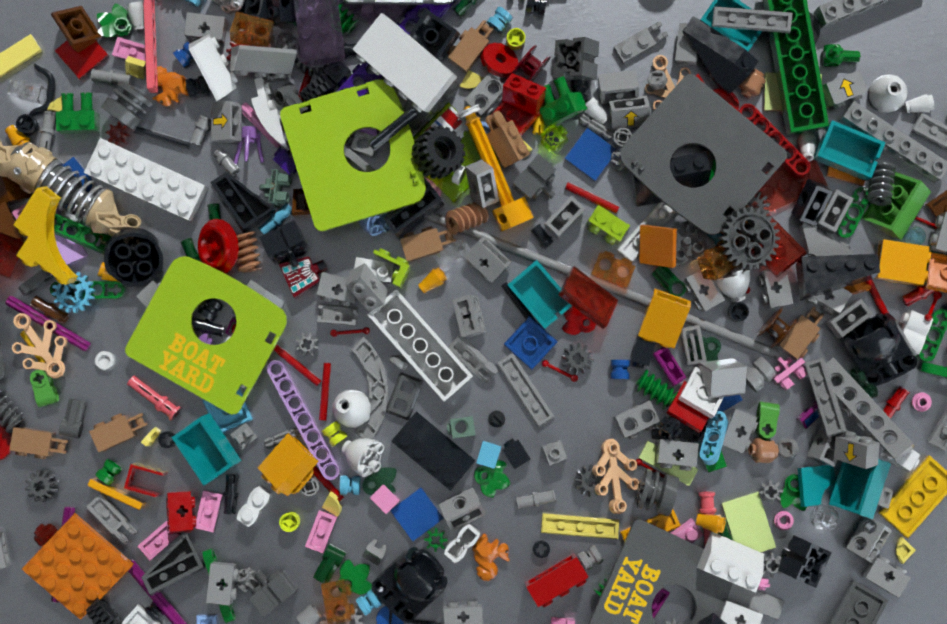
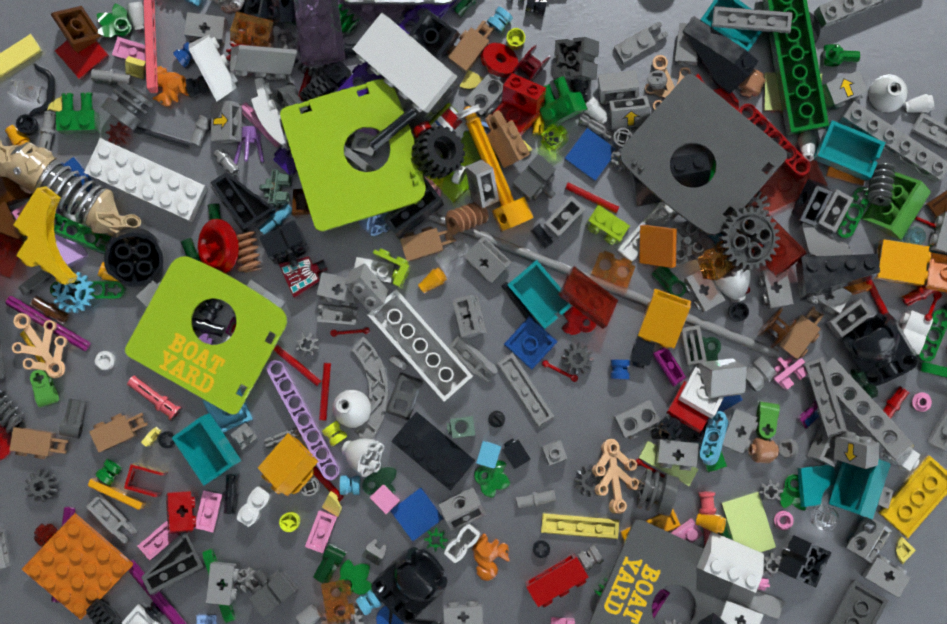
(421, 128): none -> red tile
(655, 389): green piece -> none

